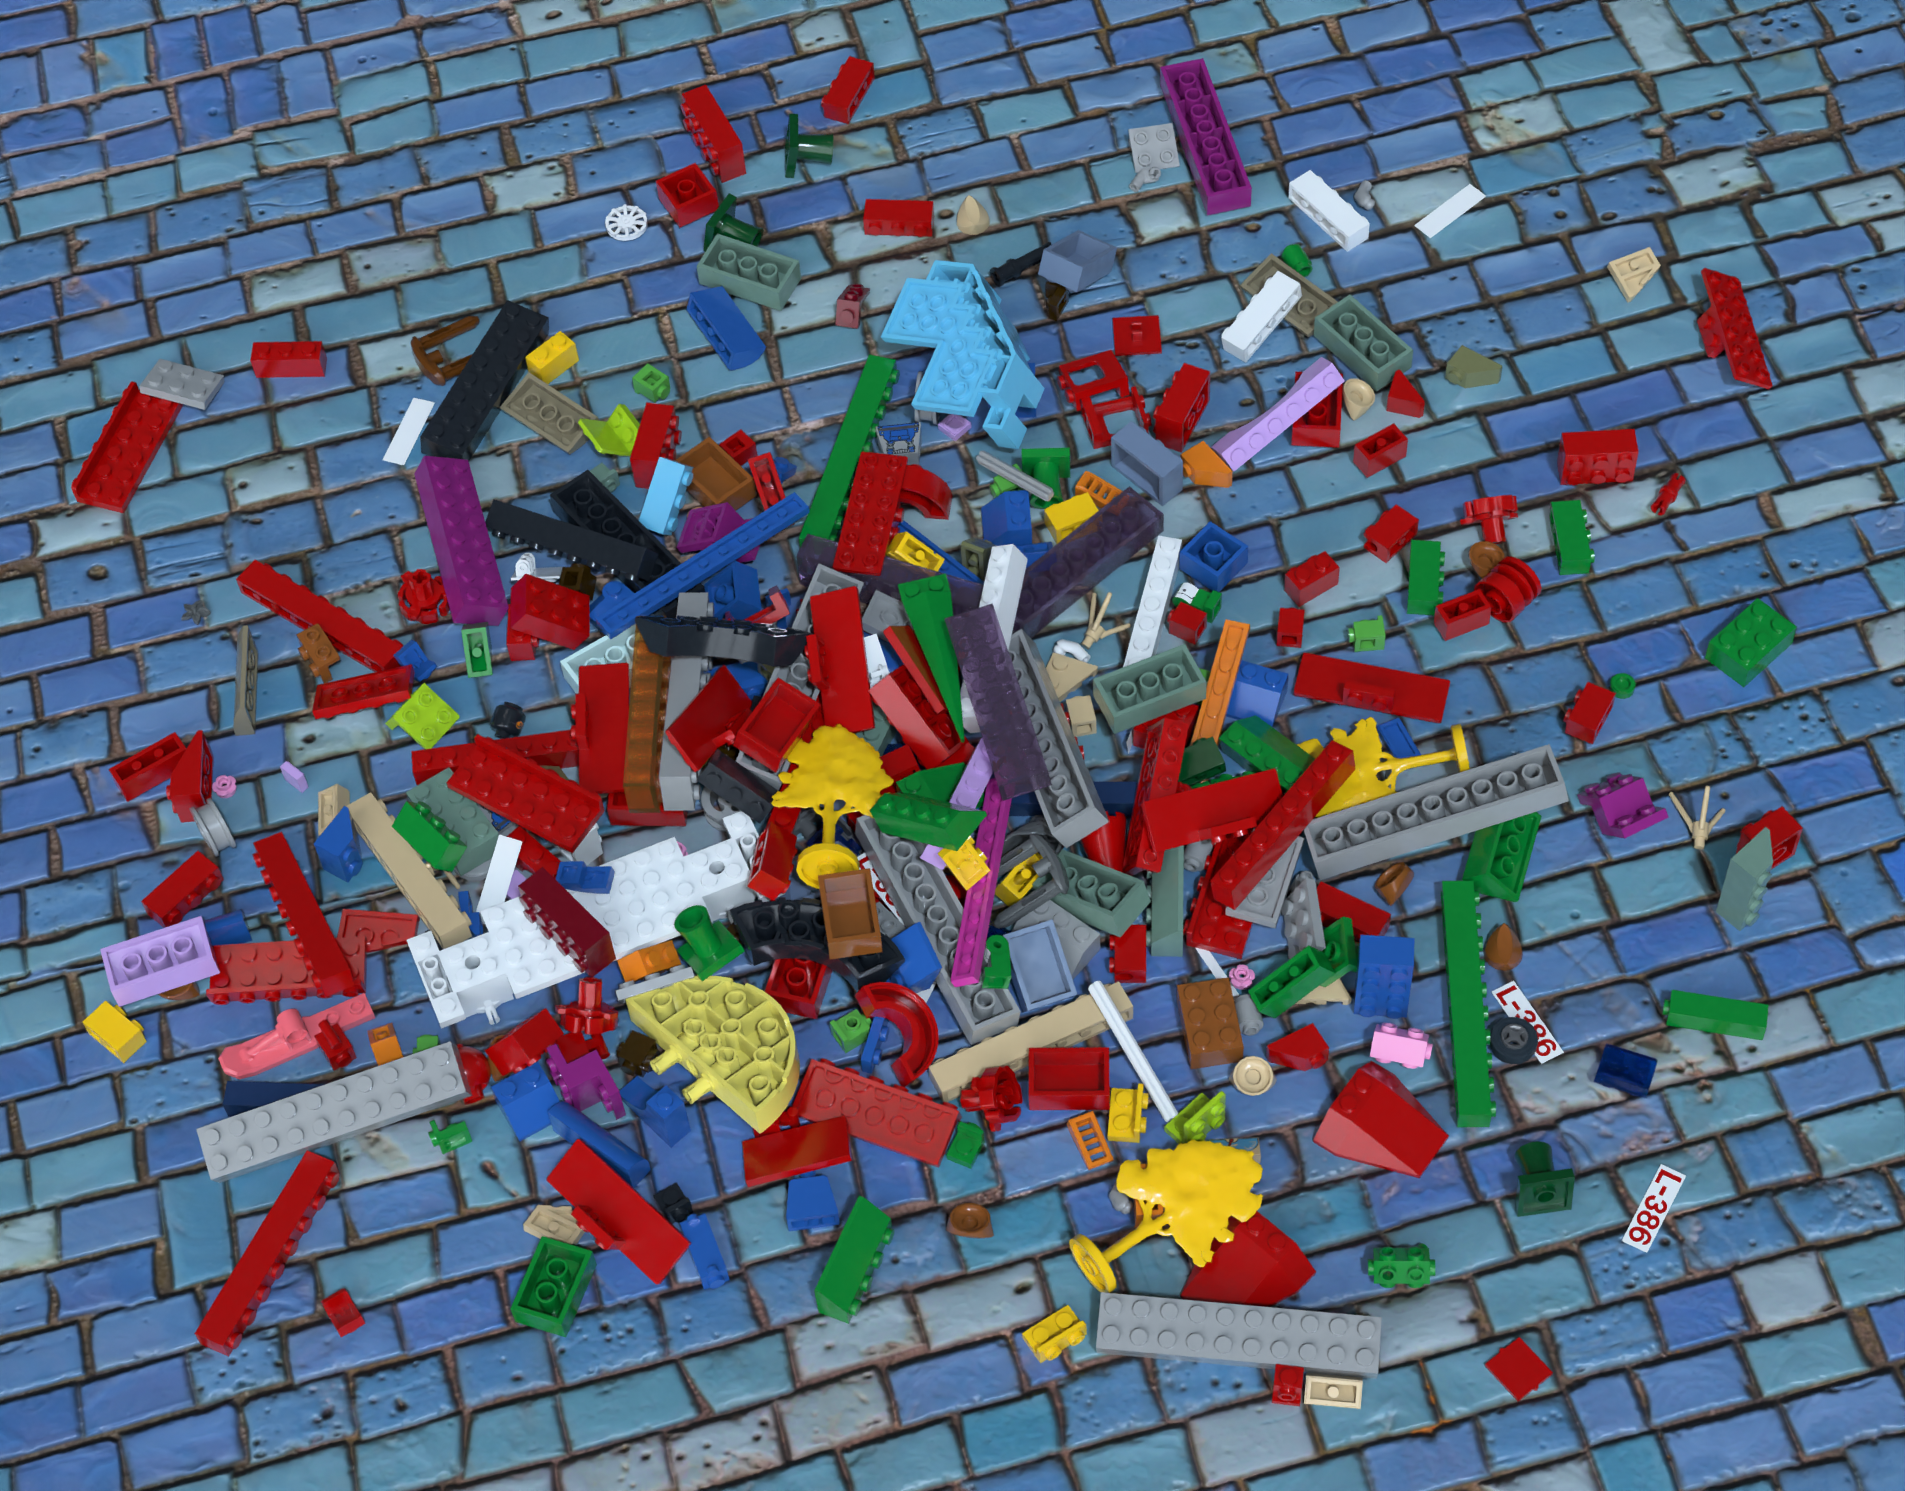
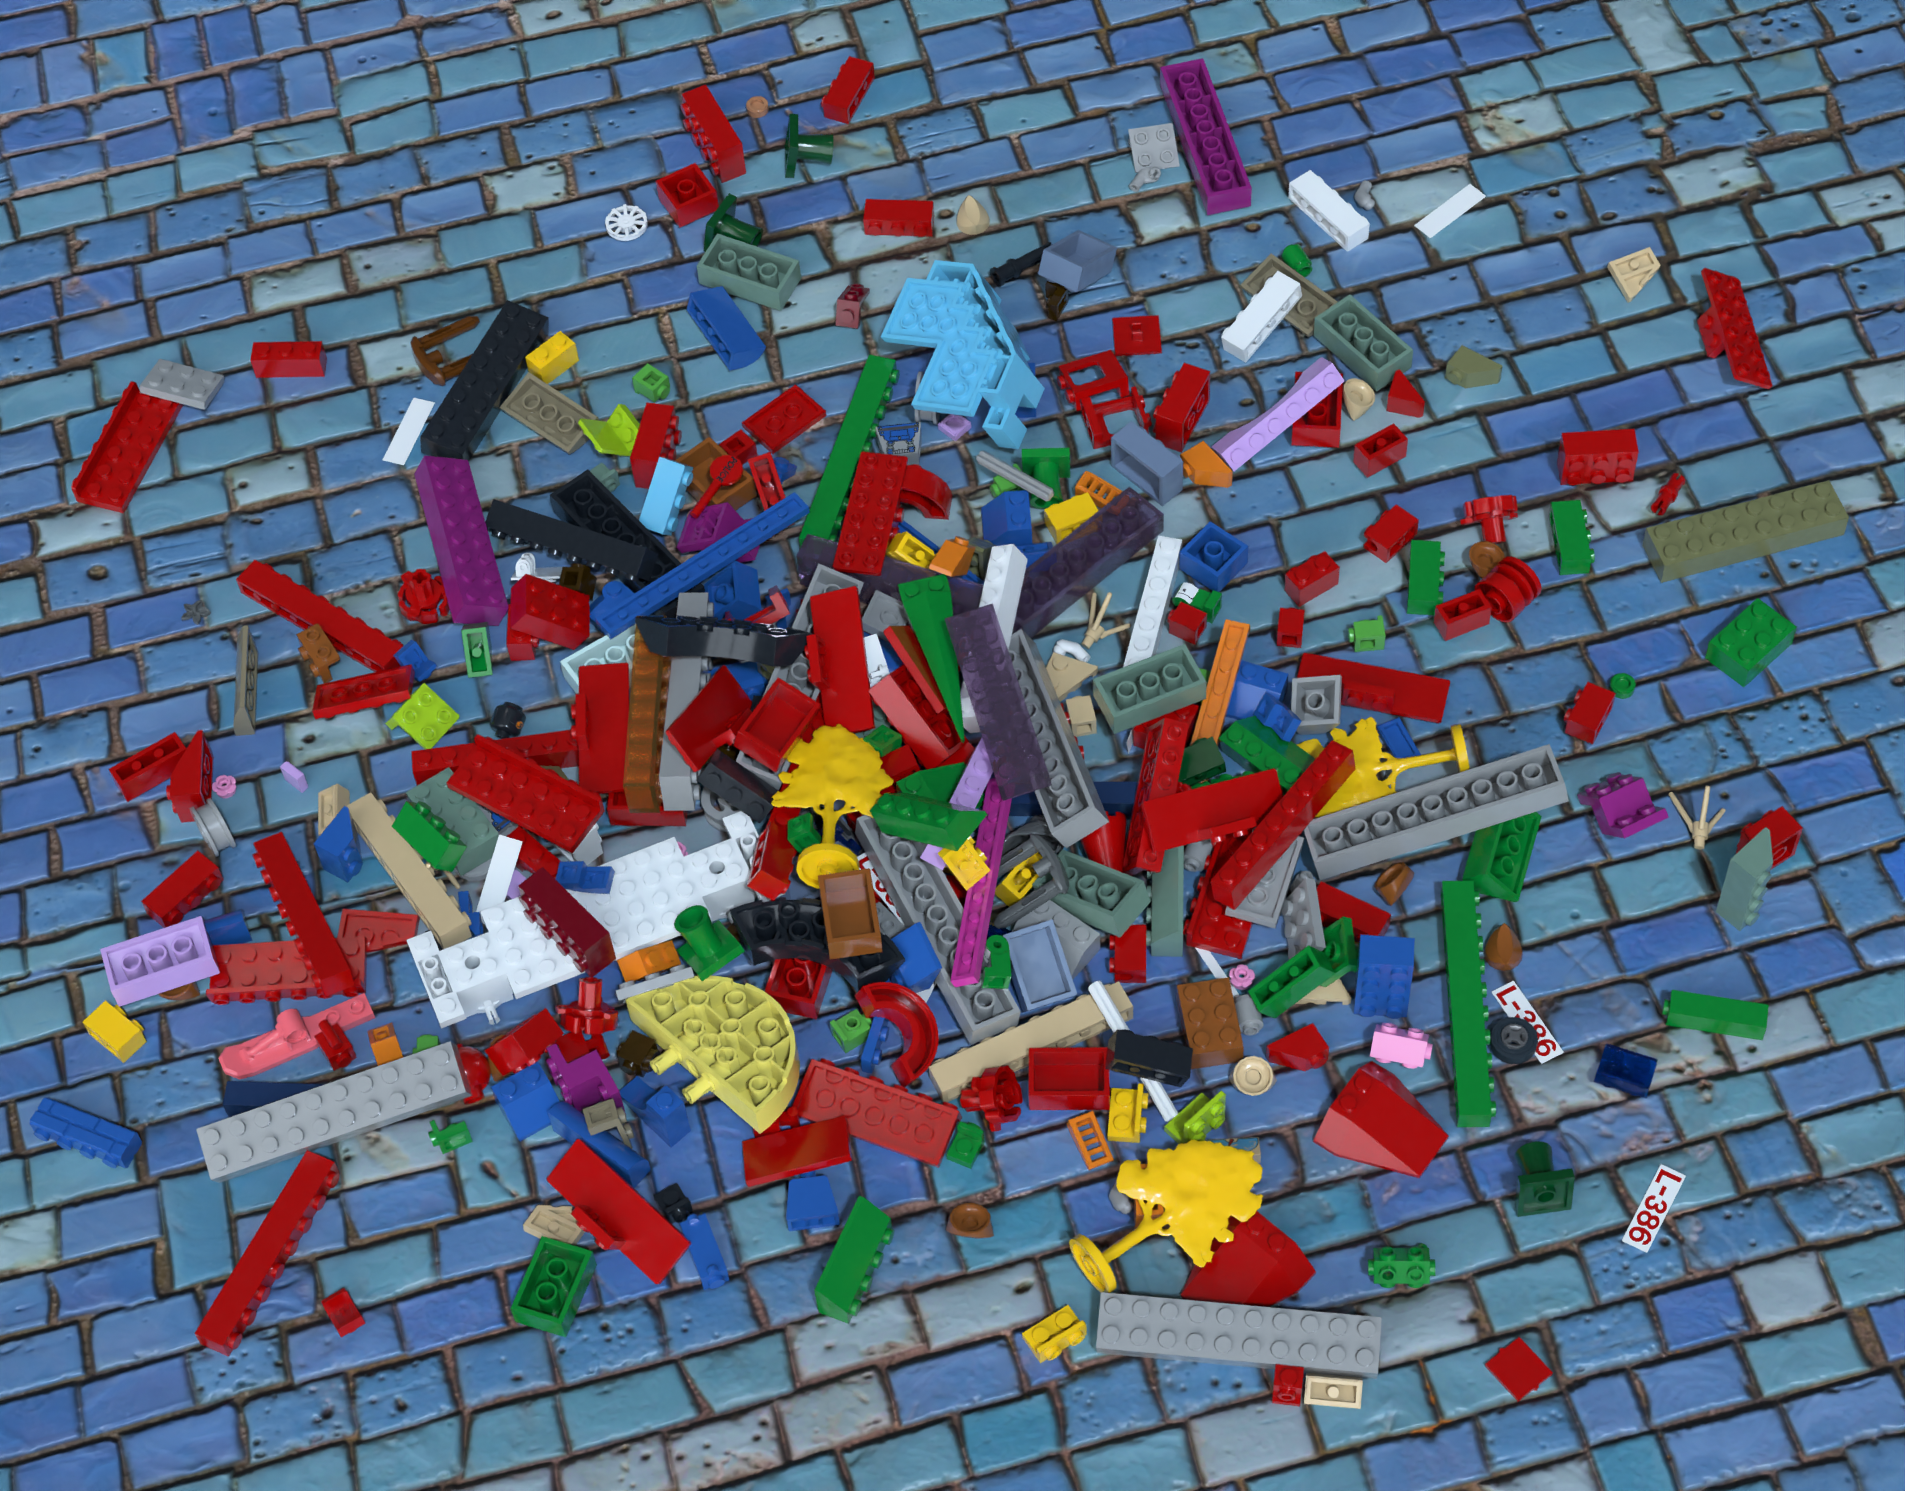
(85, 1133): none -> blue brick
(606, 1116): none -> dark tan bracket
(724, 471): none -> red piece
(757, 107): none -> nougat tile
(784, 419): none -> red tile
(802, 833): none -> green bracket
(884, 740): none -> green bracket
(953, 557): none -> orange slope
(1149, 1058): none -> black brick
(1277, 716): none -> blue slope
(1317, 703): none -> light grey slope
(1745, 531): none -> olive brick

